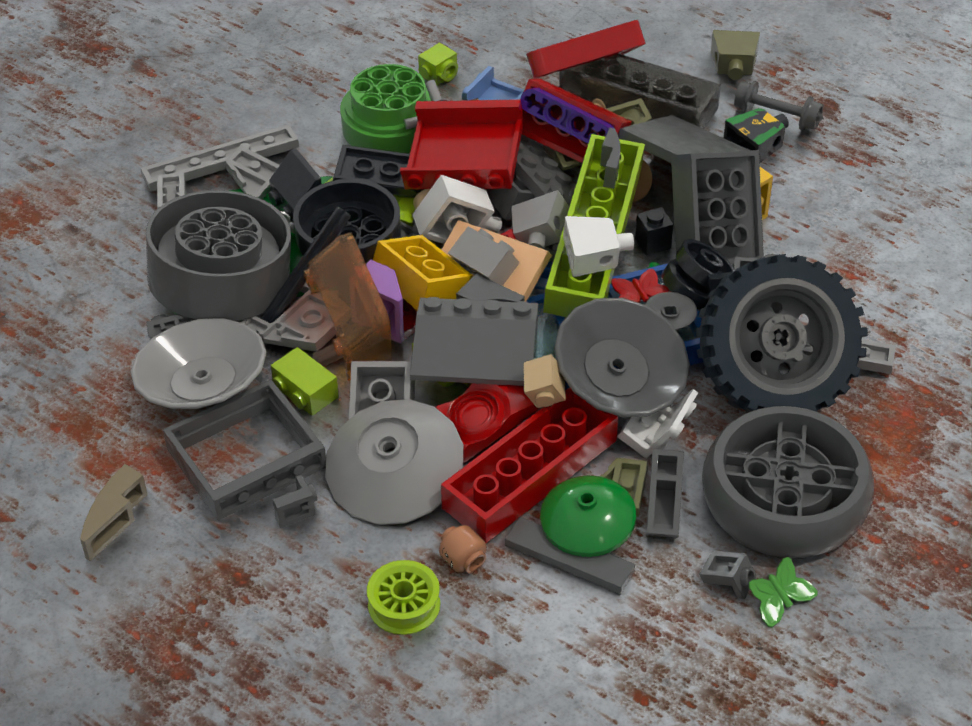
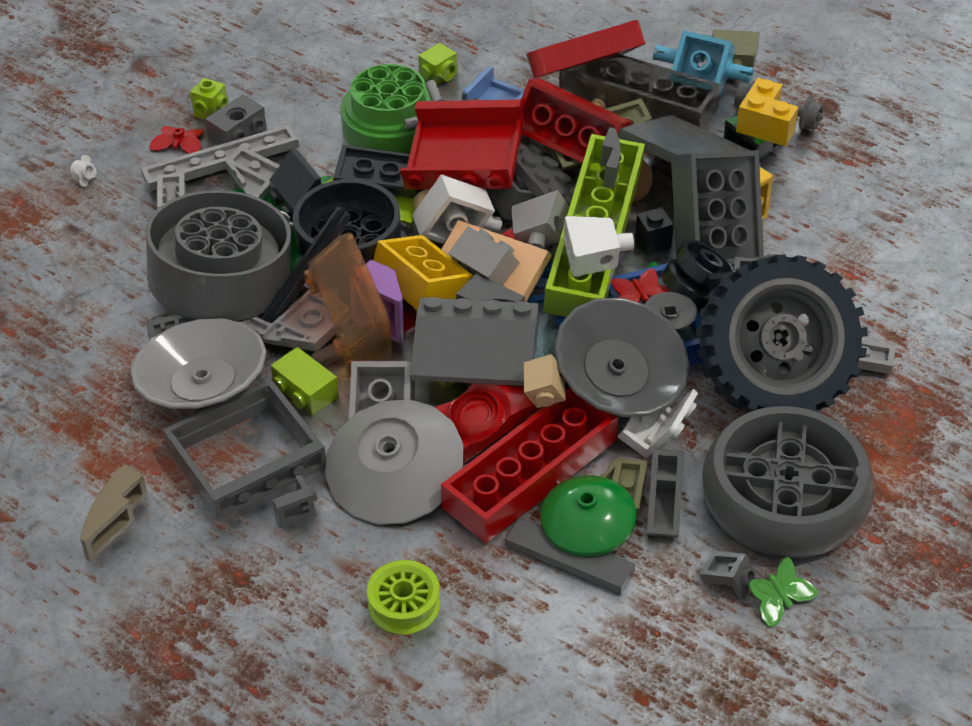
(83, 170): none -> white plate
(172, 135): none -> red piece
(208, 97): none -> lime brick
(235, 121): none -> dark grey brick
(462, 549): nougat head -> none
(569, 111): dark purple beam -> none
(697, 47): none -> medium azure brick
(766, 116): none -> yellow brick

